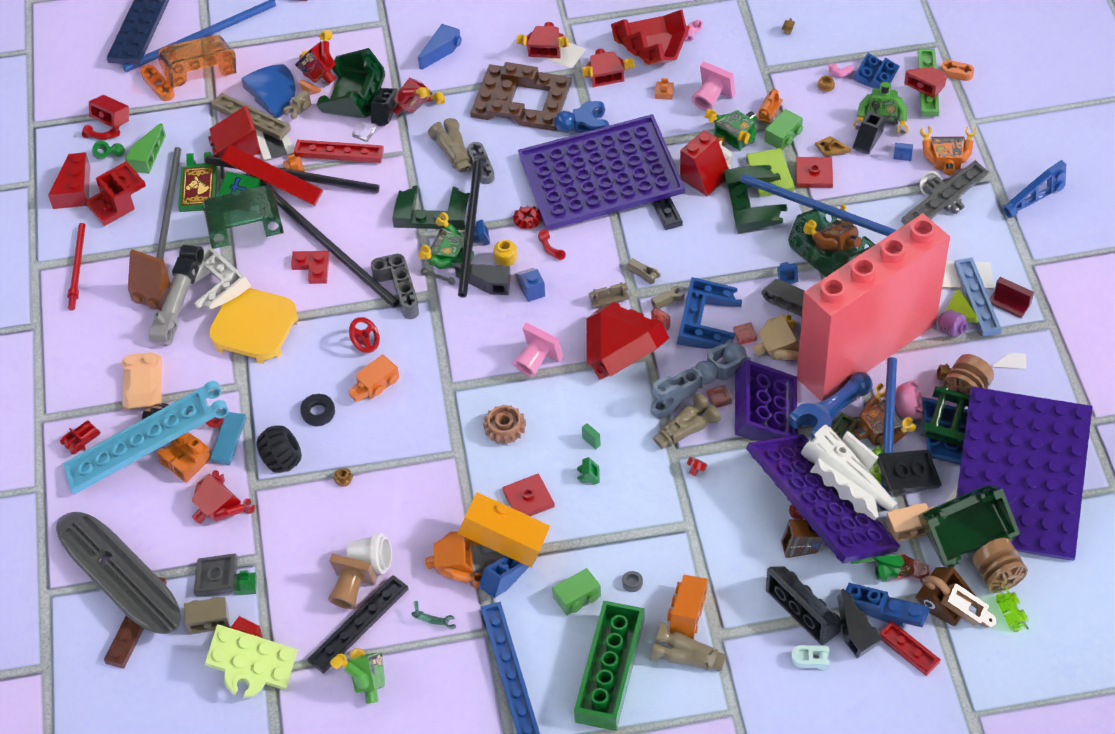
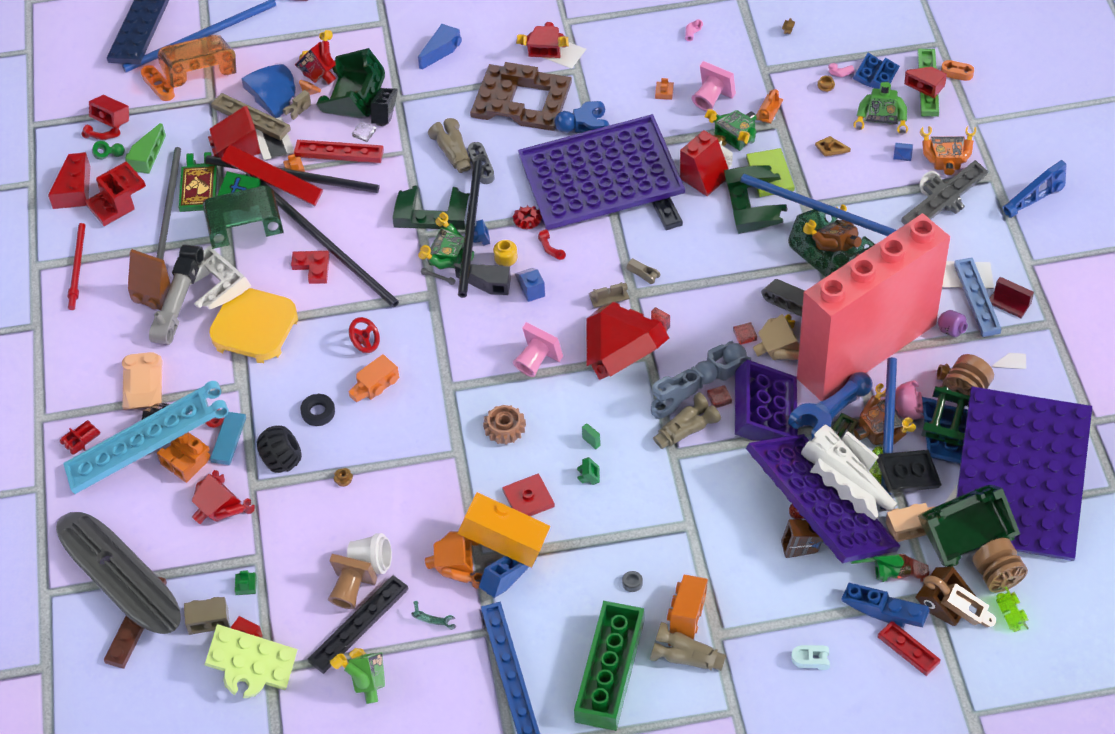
(215, 575): dark grey tile -> none
(395, 268): dark grey beam -> none
(413, 95): red torso -> none
(576, 591): bright green brick -> none
(606, 68): red torso -> none
(653, 39): red panel -> none
(667, 298): dark tan bar -> none
(696, 465): red tile -> none
(701, 293): blue wedge -> none
(784, 129): bright green brick -> none
(788, 272): blue tile -> none
(802, 604): black slope -> none
(814, 172): plate -> none
(856, 628): black slope -> none
(869, 132): black slope -> none
(960, 305): lime tile -> none

